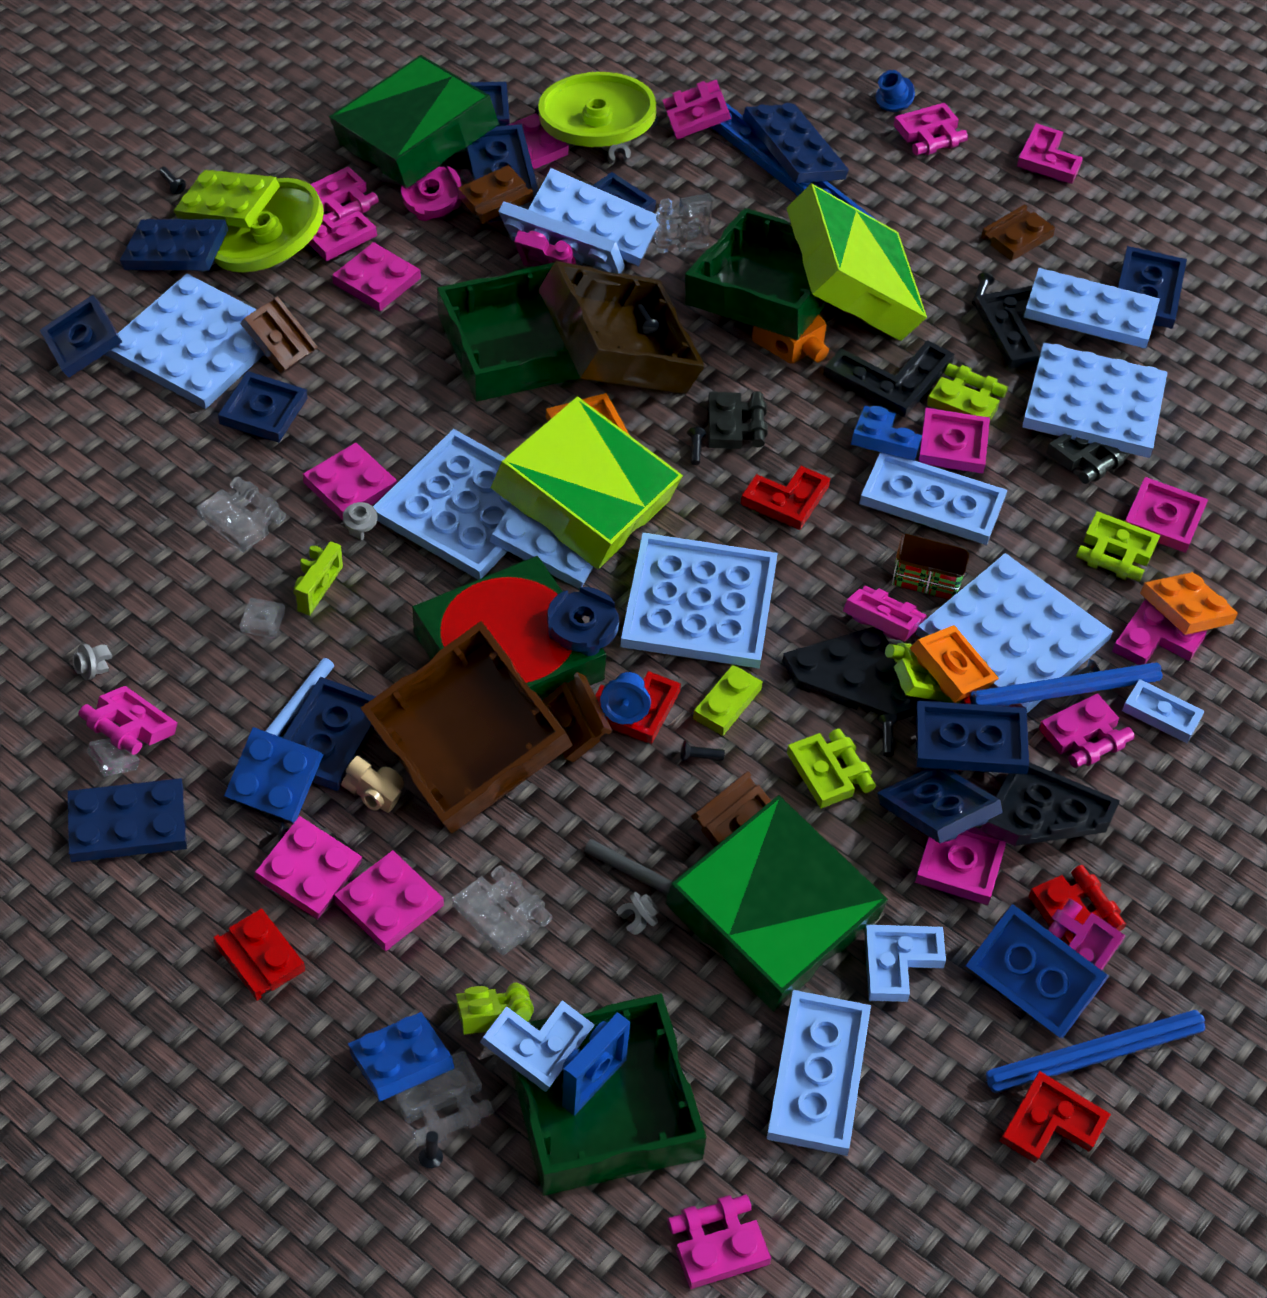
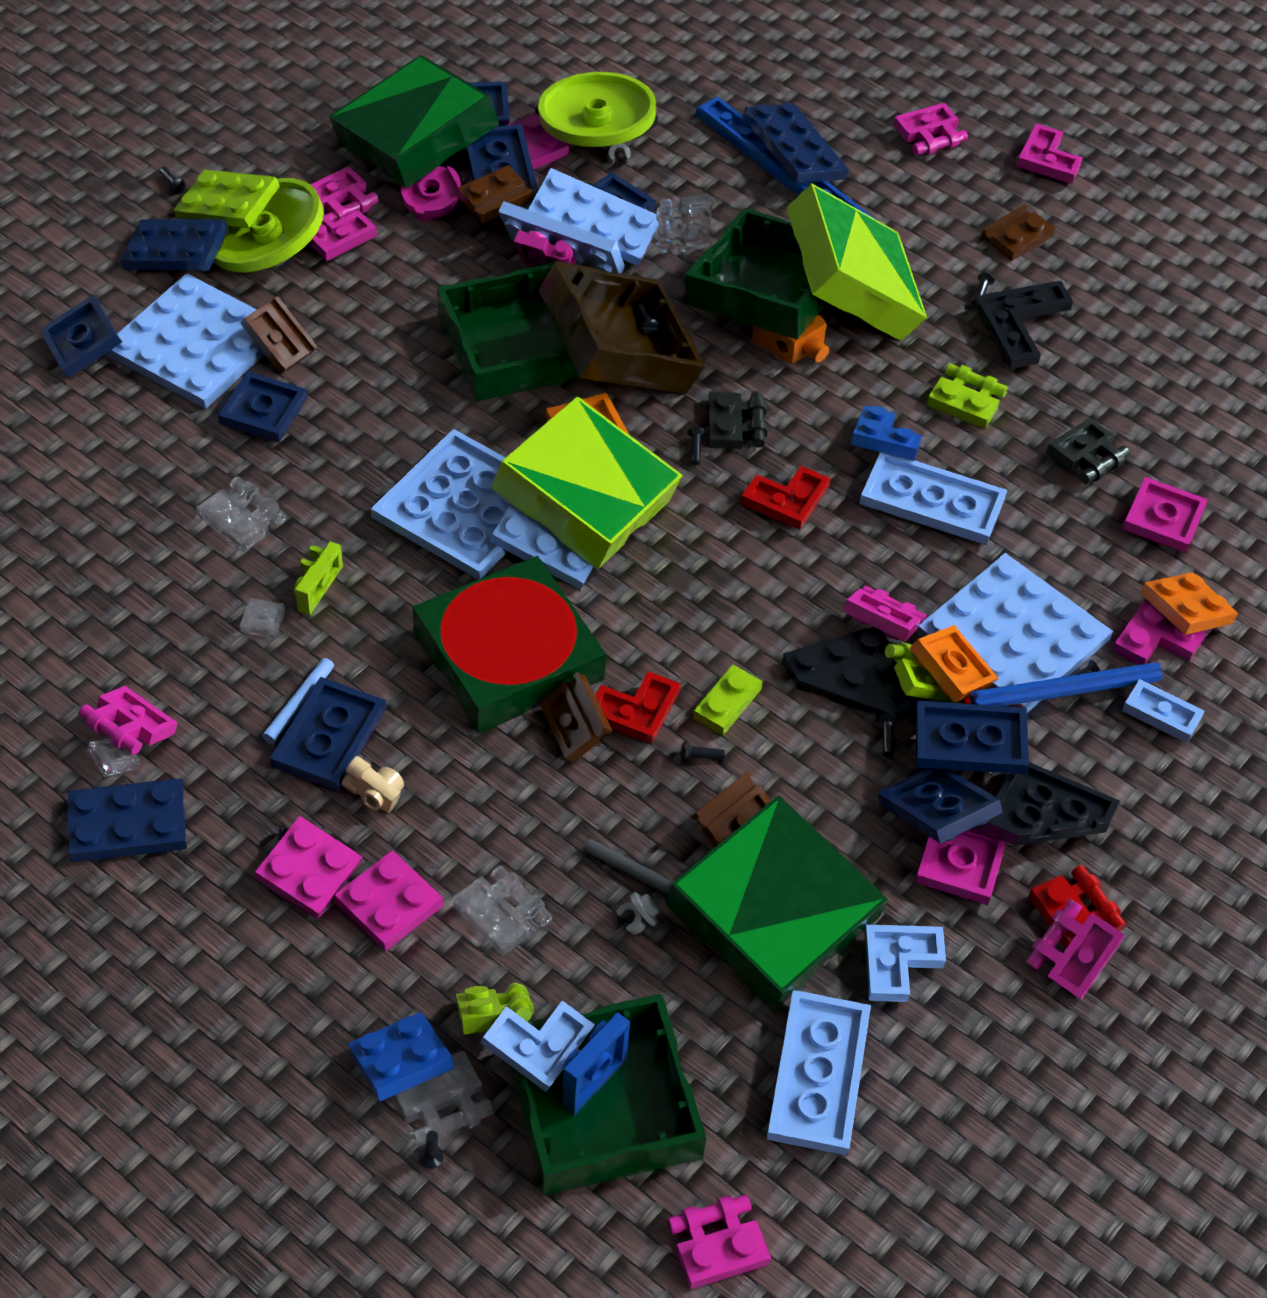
(91, 661): light grey plate -> none
(259, 954): red plate -> none
(273, 775): blue plate -> none
(349, 479): dark pink plate -> none
(359, 519): light grey plate -> none
(376, 276): dark pink plate -> none
(467, 727): reddish brown tile -> none
(578, 636): dark blue plate -> none
(625, 699): blue piece -> none
(696, 114): dark pink plate -> none
(699, 600): light blue plate -> none
(823, 773): lime plate -> none
(893, 392): black plate -> none
(894, 91): blue piece -> none
(918, 555): piece -> none
(954, 440): dark pink plate -> none
(1037, 971): blue plate -> none
(1052, 1108): red plate -> none
(1081, 723): dark pink plate -> none
(1092, 308): light blue plate -> none
(1096, 399): light blue plate -> none
(1096, 1050): blue axle -> none
(1120, 539): lime plate -> none
(1157, 277): dark blue plate -> none

